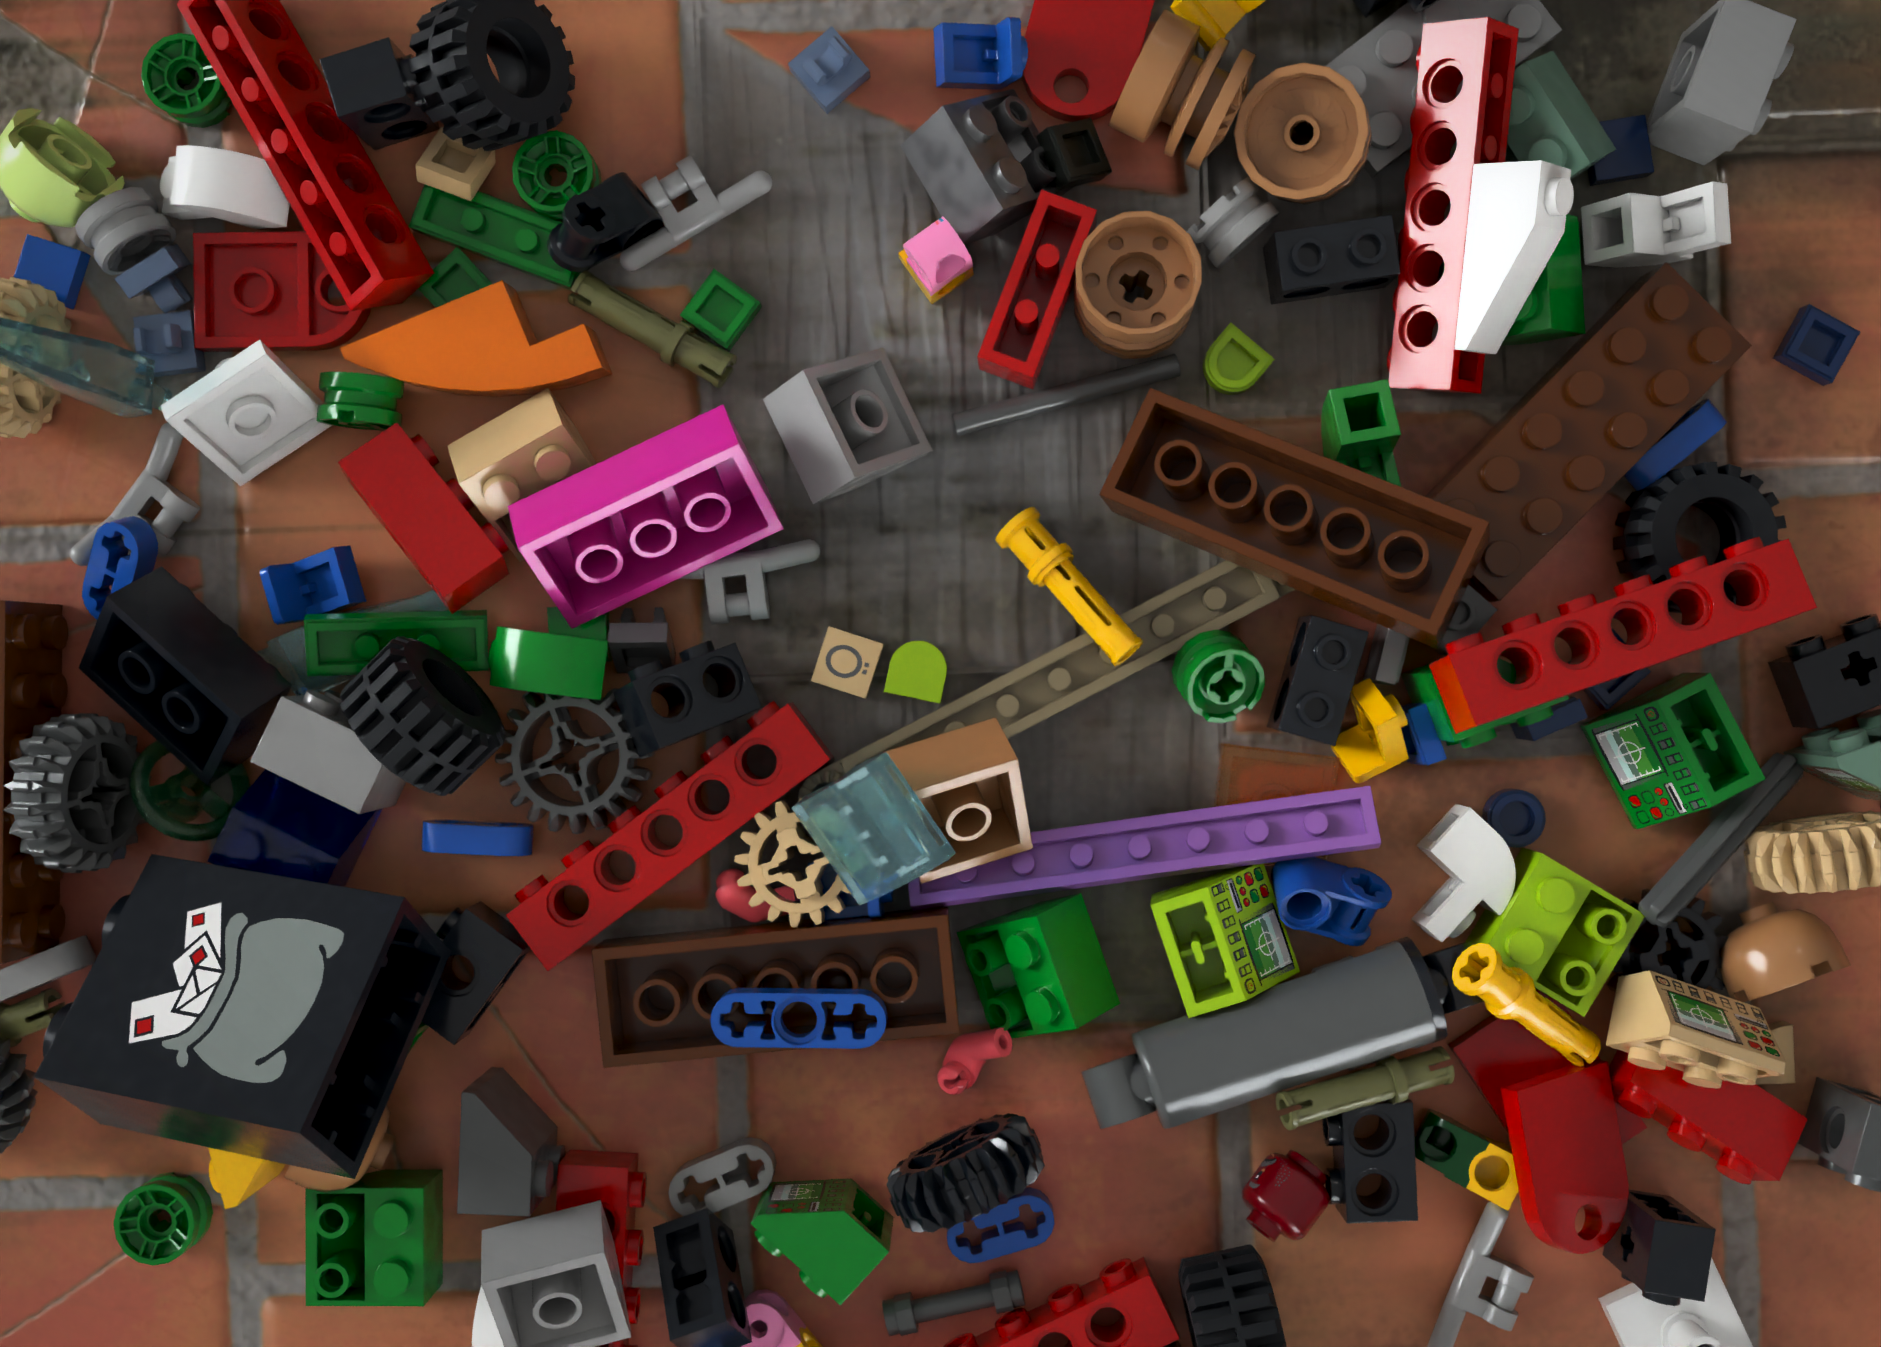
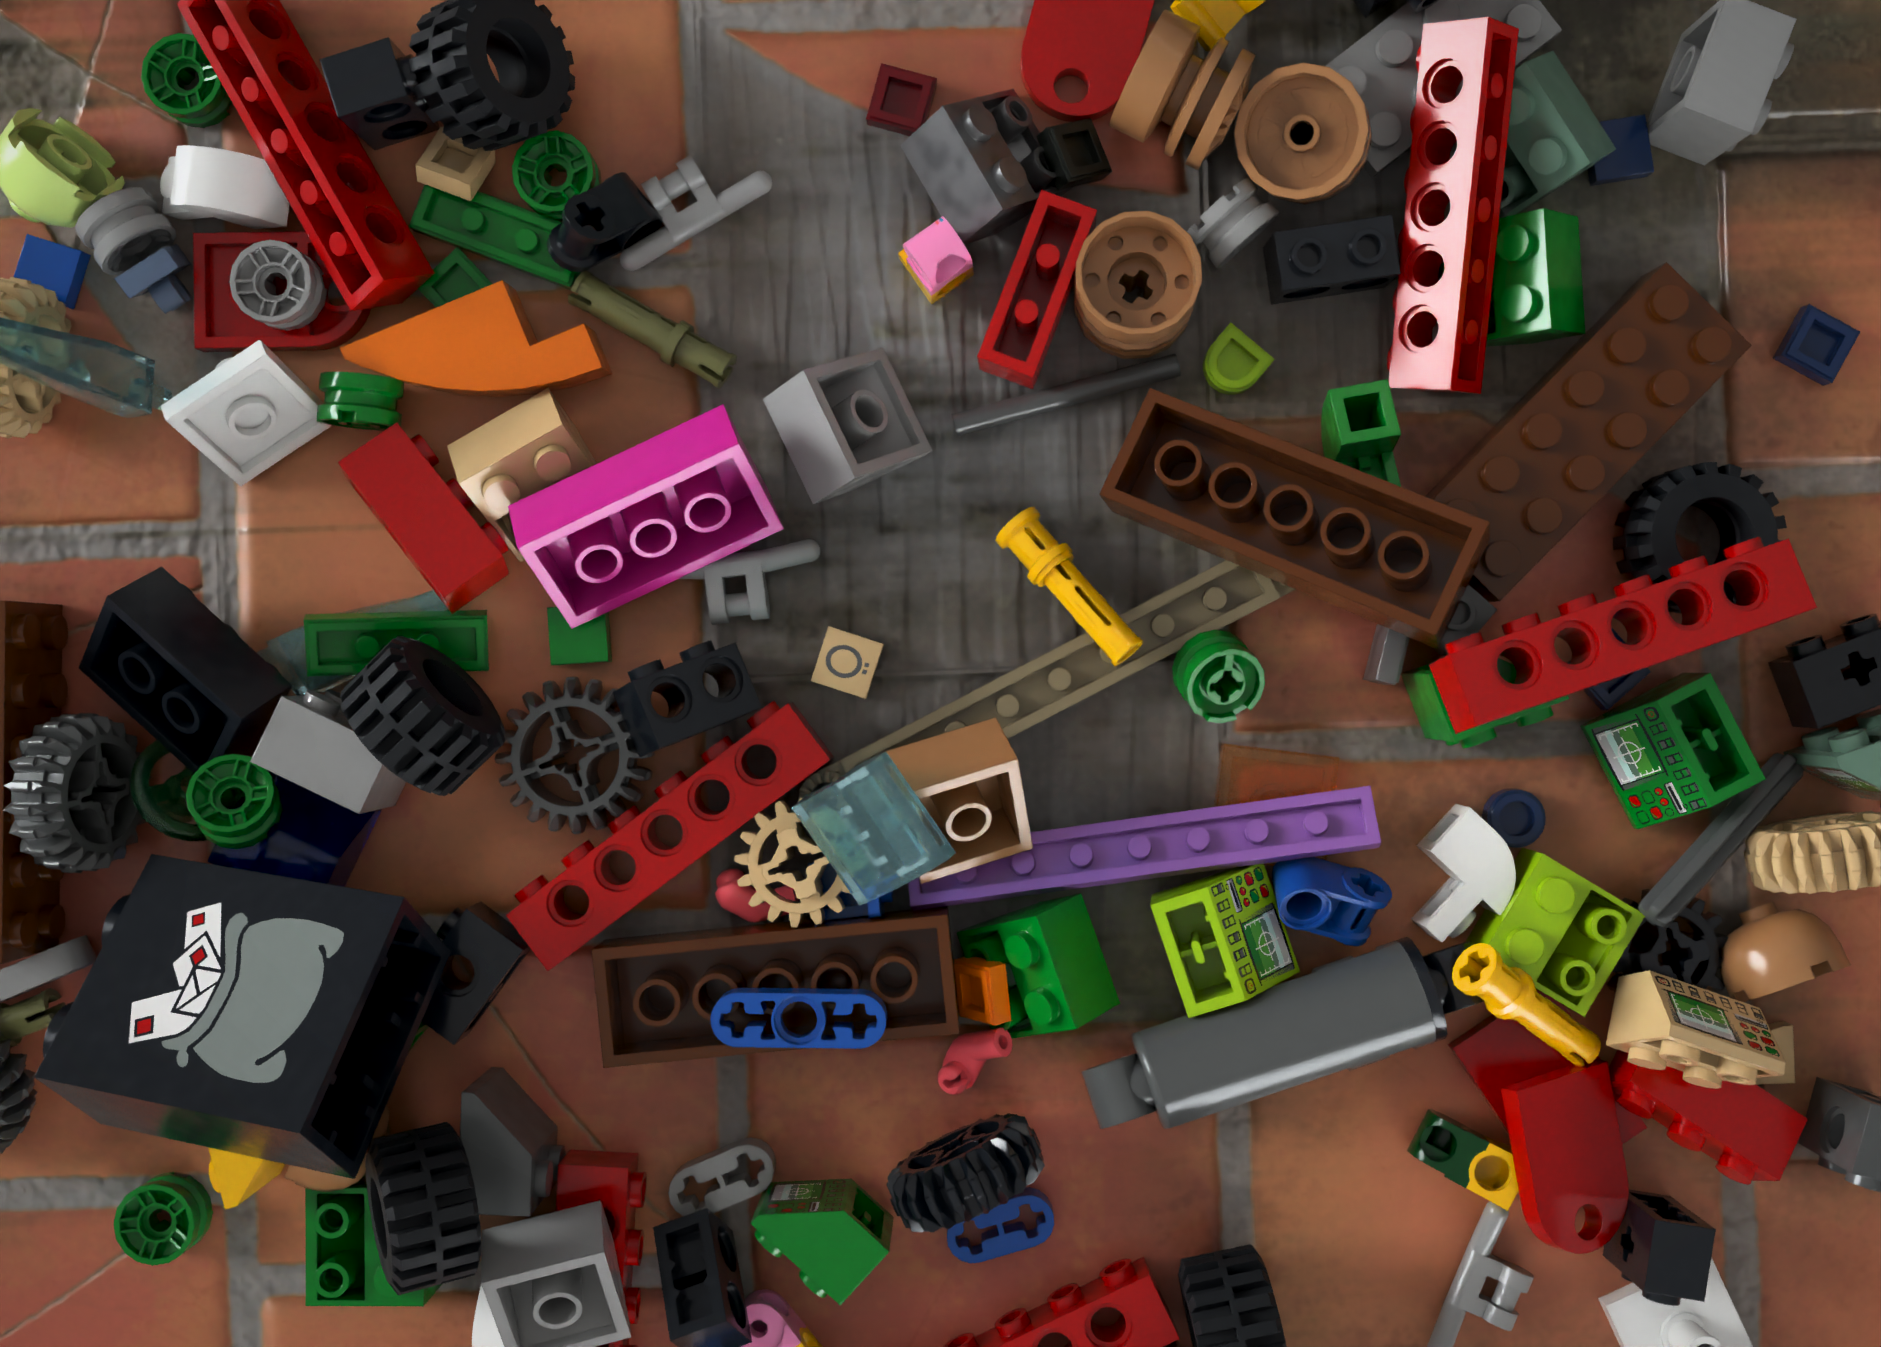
(112, 564): blue beam -> none
(147, 488): light grey piece -> none
(169, 342): sand blue tile -> none
(216, 787): none -> green wheel
(256, 293): none -> light grey wheel
(313, 585): blue bracket -> none
(423, 1207): none -> black tyre
(477, 837): blue beam -> none
(547, 663): green brick -> none
(640, 643): dark grey tile -> none
(721, 310): green tile -> none
(829, 70): sand blue tile -> none
(901, 100): none -> dark red tile
(904, 1313): dark grey bar -> none
(917, 672): lime tile -> none
(979, 54): blue bracket -> none
(982, 990): none -> orange tile
(1285, 1196): dark red head -> none
(1317, 679): black brick -> none
(1377, 739): yellow bracket -> none
(1385, 1081): olive pin -> none
(1385, 1153): black brick -> none
(1420, 736): blue tile -> none
(1510, 236): white slope -> none
(1564, 715): dark blue tile -> none
(1655, 229): white brick -> none
(1676, 444): blue beam -> none

